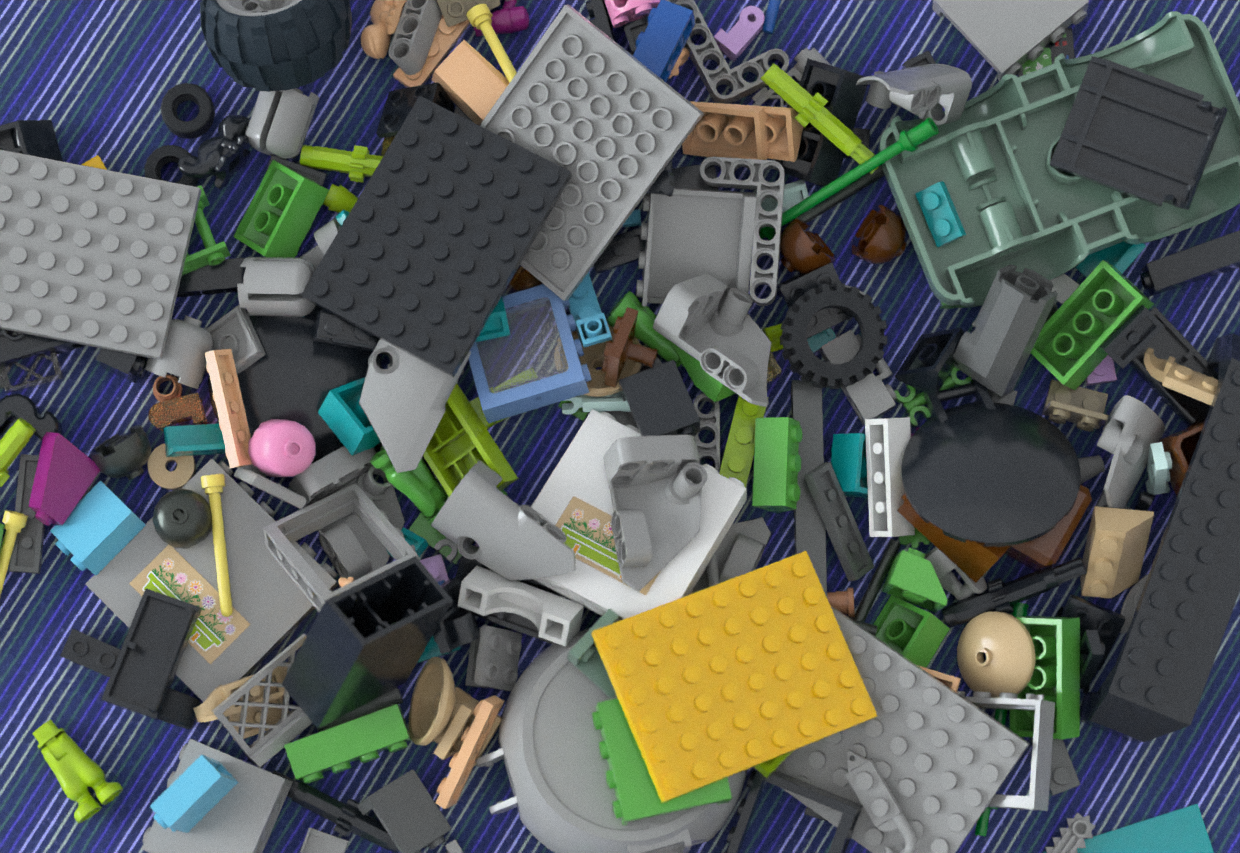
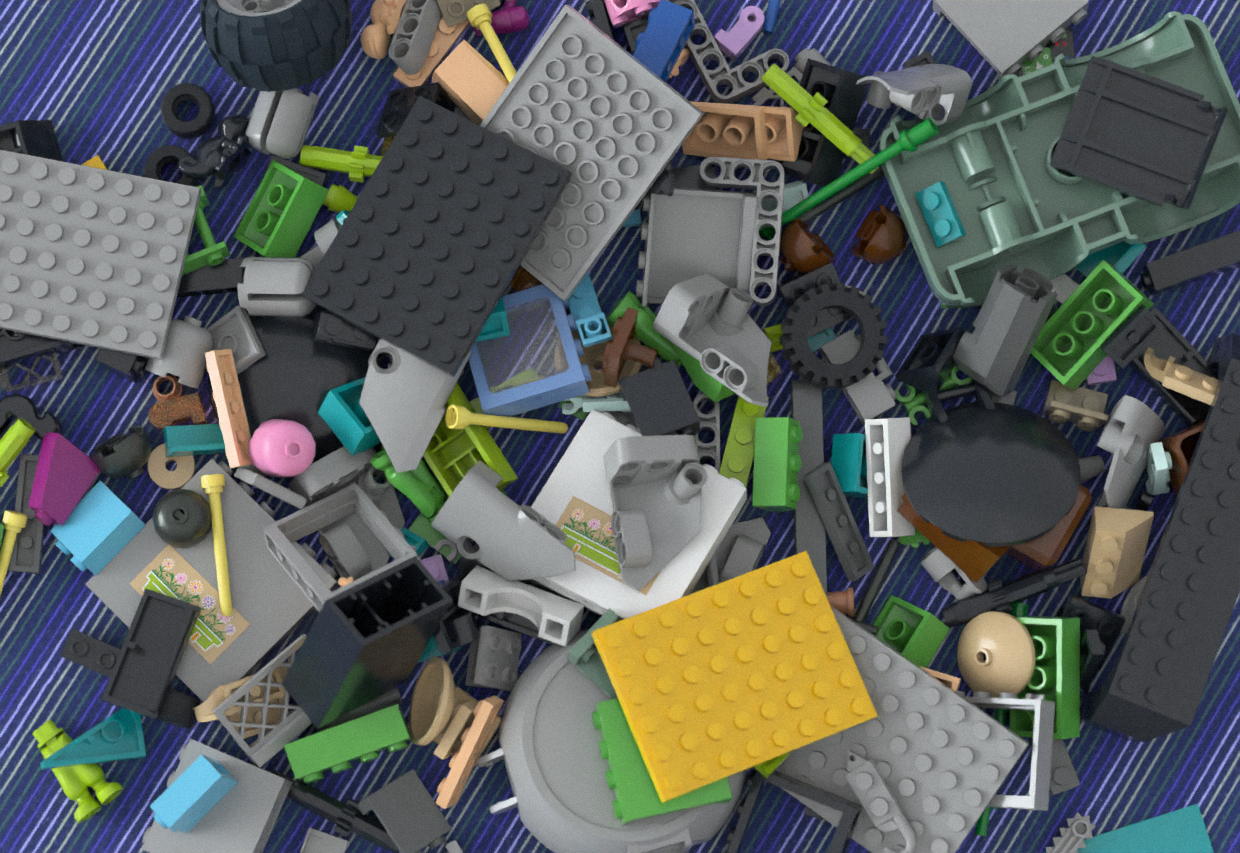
(111, 740): none -> teal wing
(459, 417): none -> light yellow piece
(620, 251): black plate -> none
(915, 581): bright green slope -> none

